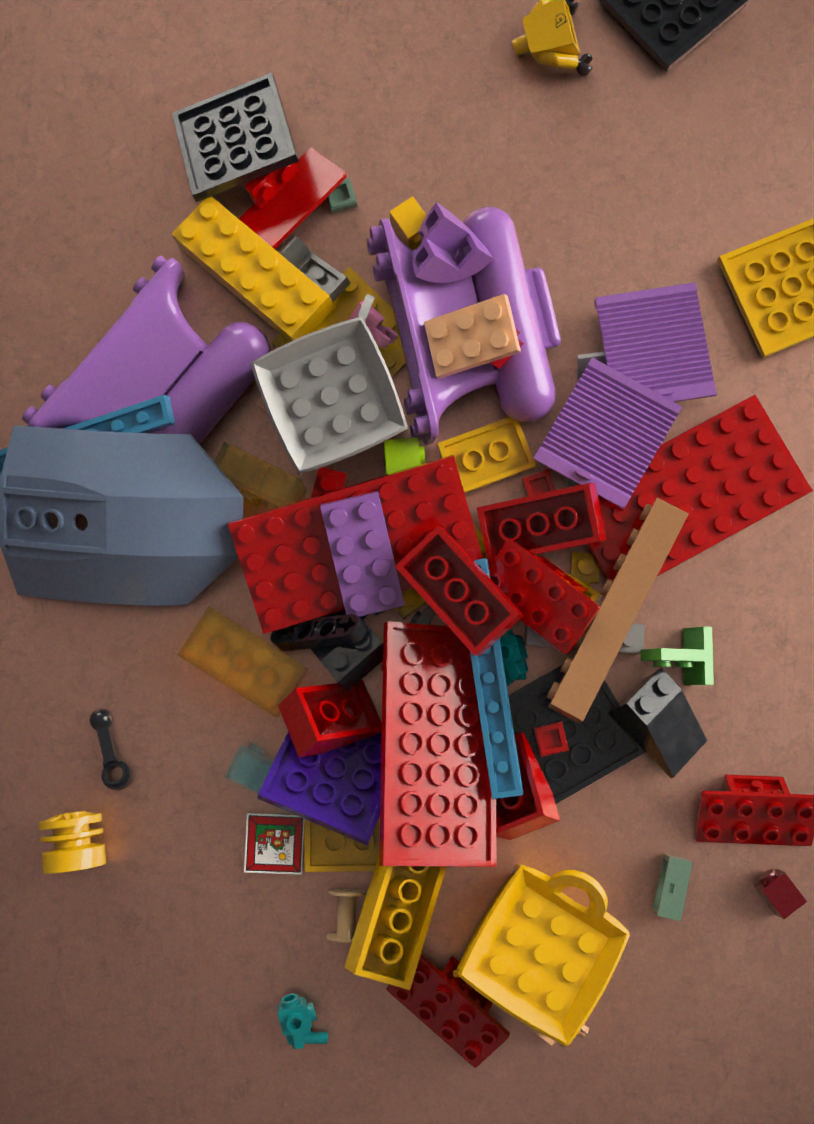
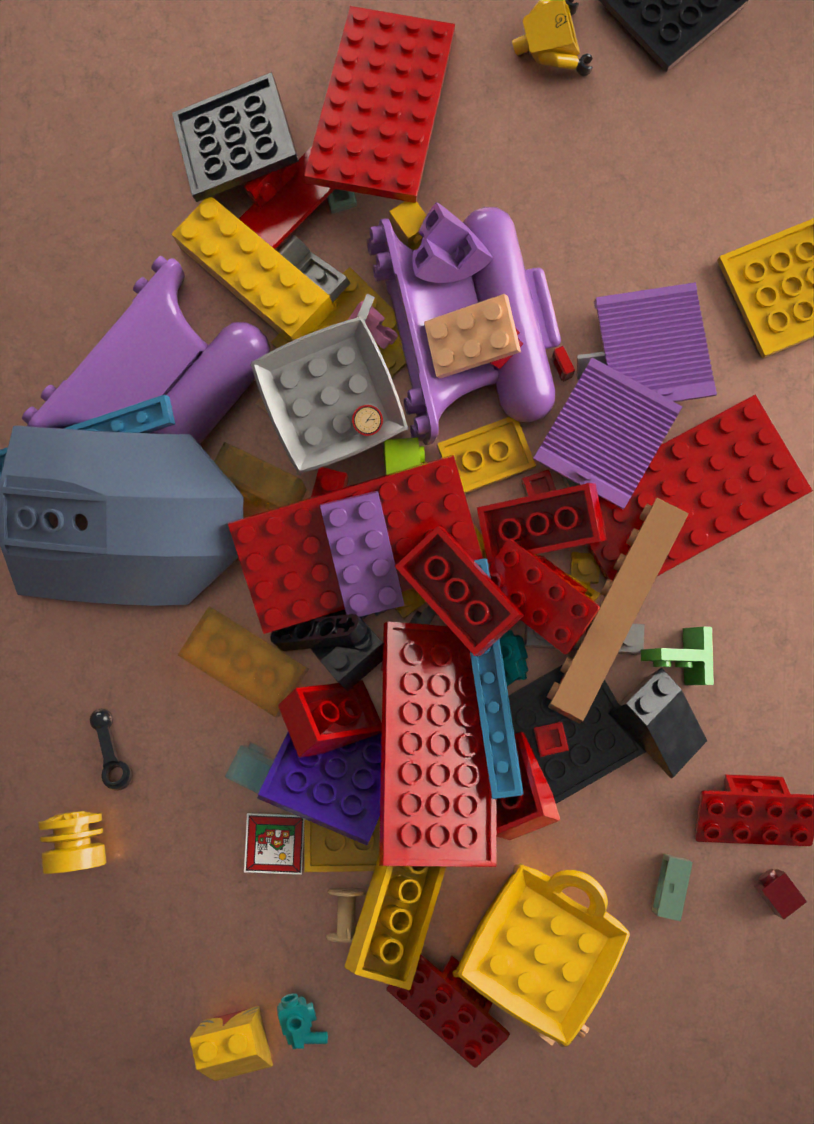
(231, 1045): none -> yellow slope
(367, 420): none -> tile
(380, 104): none -> red plate
(563, 363): none -> red tile

